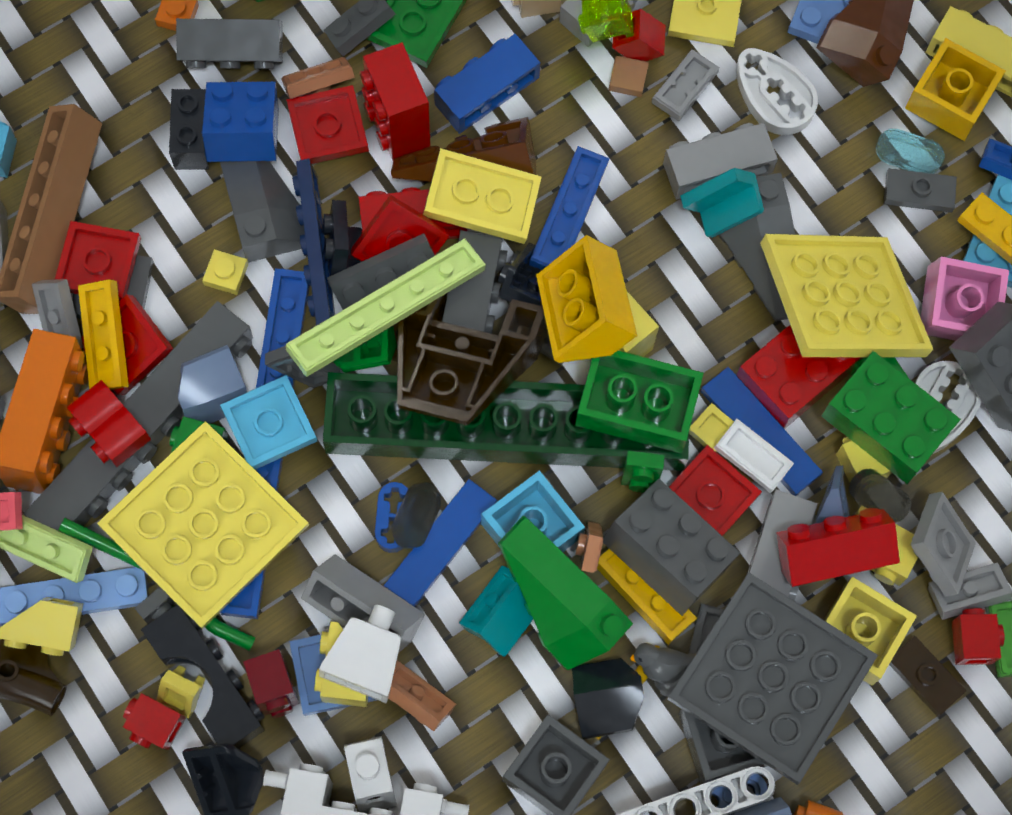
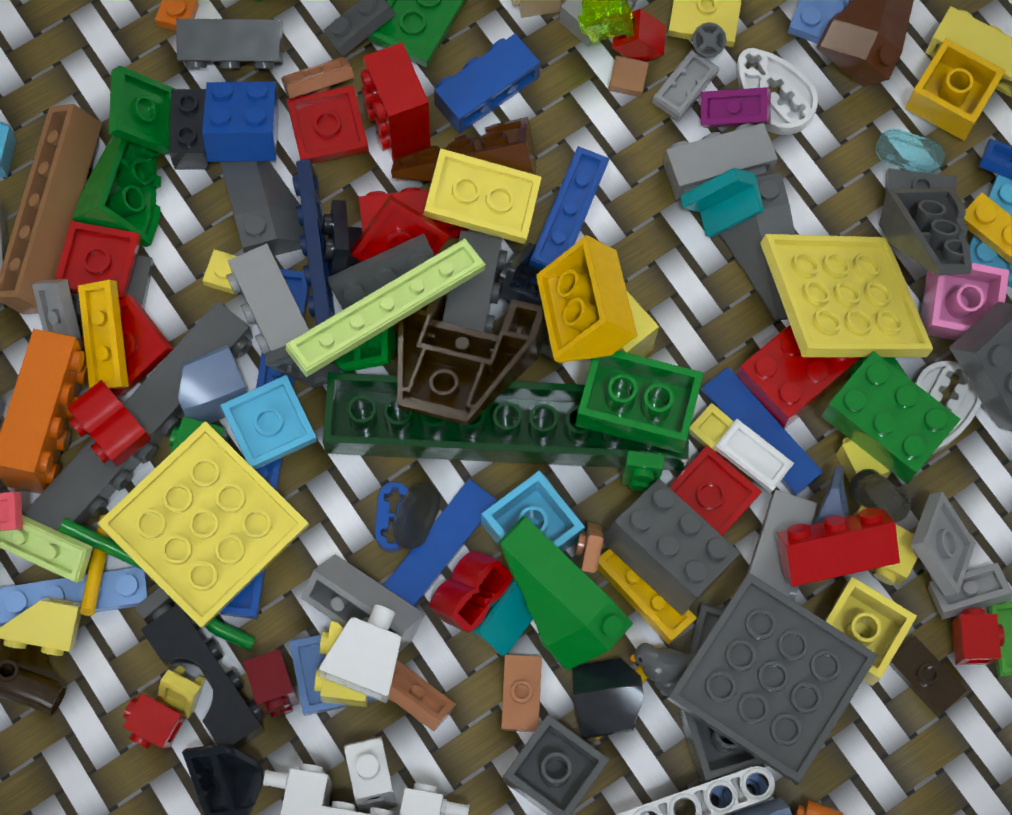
(93, 579): none -> yellow bar
(122, 191): none -> green wedge
(140, 109): none -> green plate
(266, 298): none -> light grey brick
(468, 594): none -> red brick
(521, 693): none -> nougat plate
(709, 39): none -> dark grey wheel
(735, 107): none -> magenta plate
(928, 228): none -> dark grey wedge

